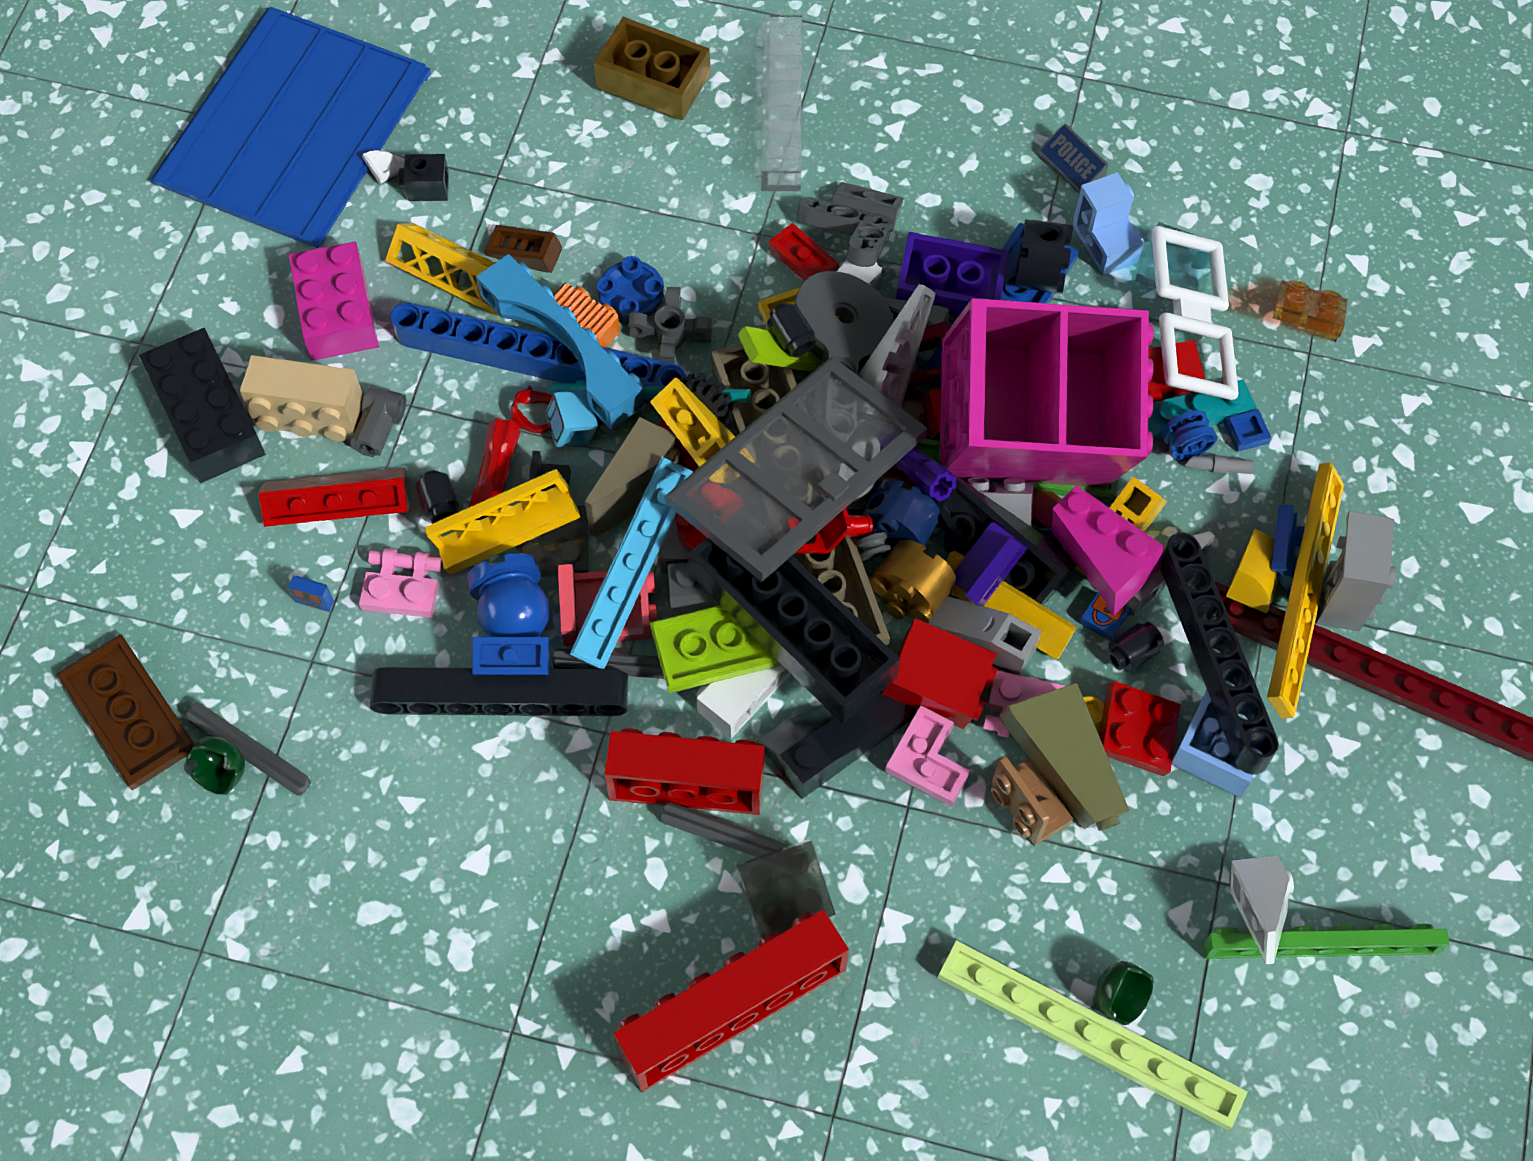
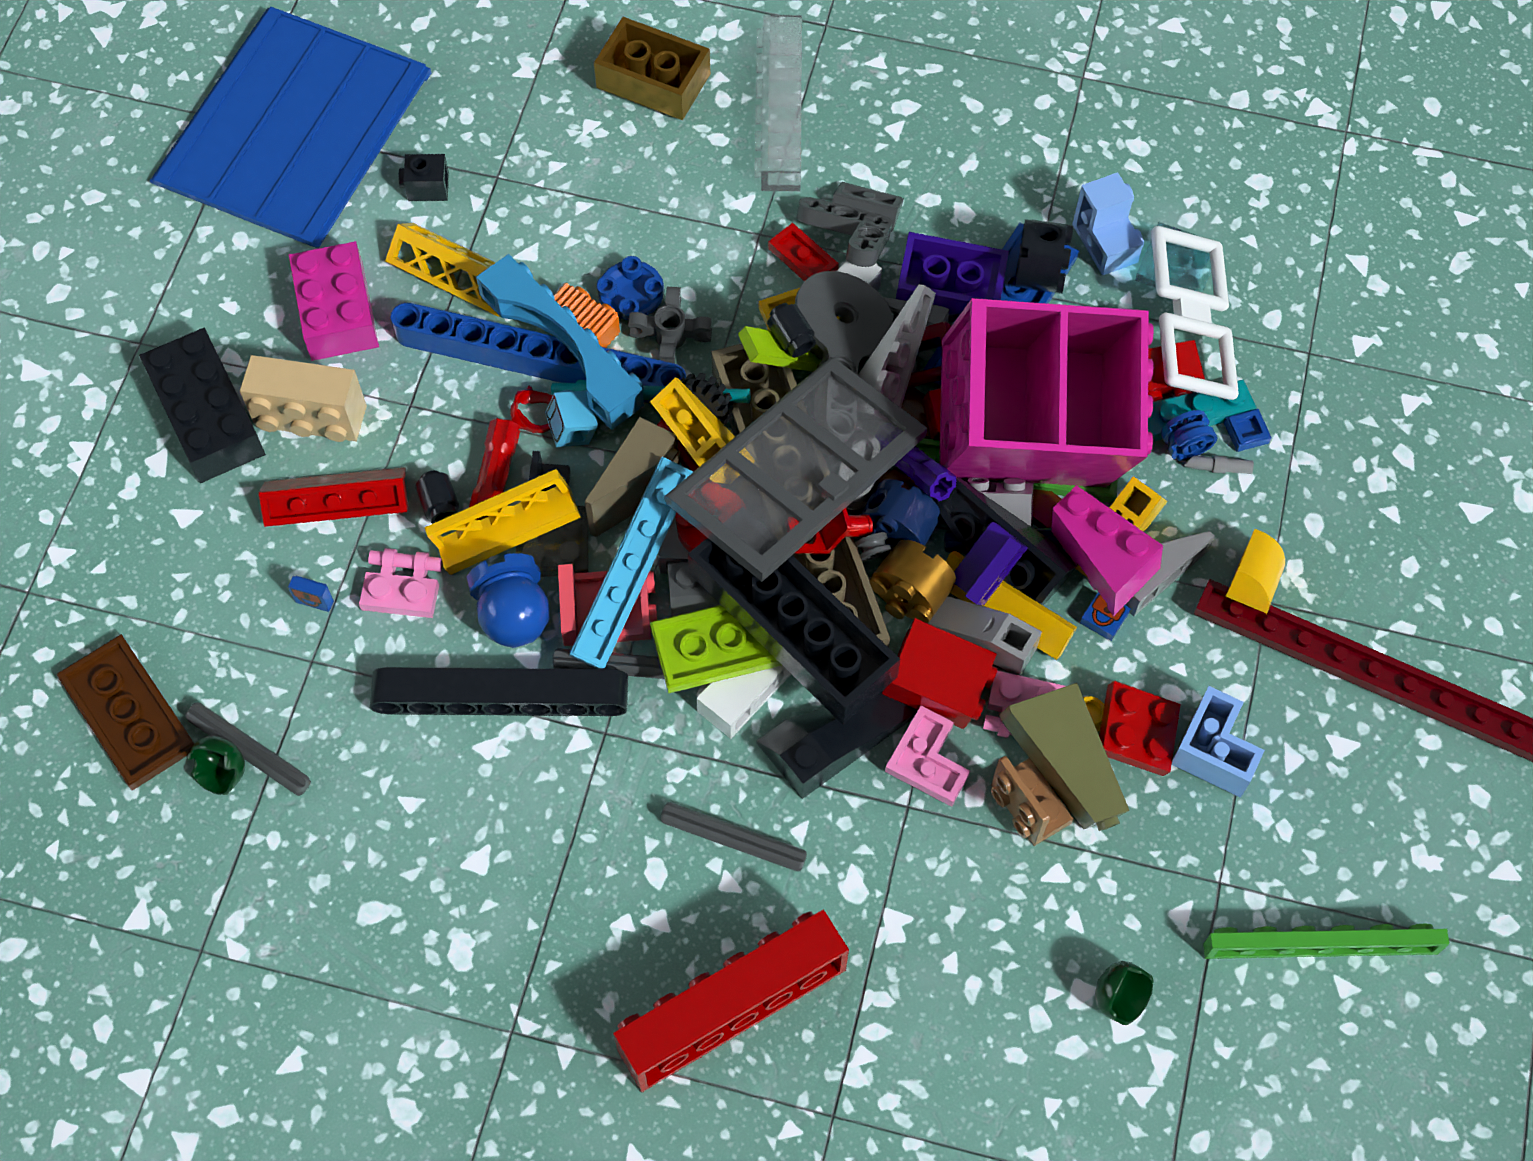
(379, 413): dark grey piece -> none
(383, 164): white tile -> none
(510, 656): blue plate -> none
(541, 258): reddish brown slope -> none
(685, 771): red brick -> none
(784, 887): clear smoke plate -> none
(1072, 158): slope -> none
(1093, 1035): yellowish green plate -> none
(1135, 647): black brick -> none
(1214, 666): black beam -> none
(1262, 895): white slope -> none
(1287, 544): blue plate -> none
(1305, 592): yellow tile -> none
(1317, 311): clear orange plate -> none
(1360, 574): light grey wedge -> none

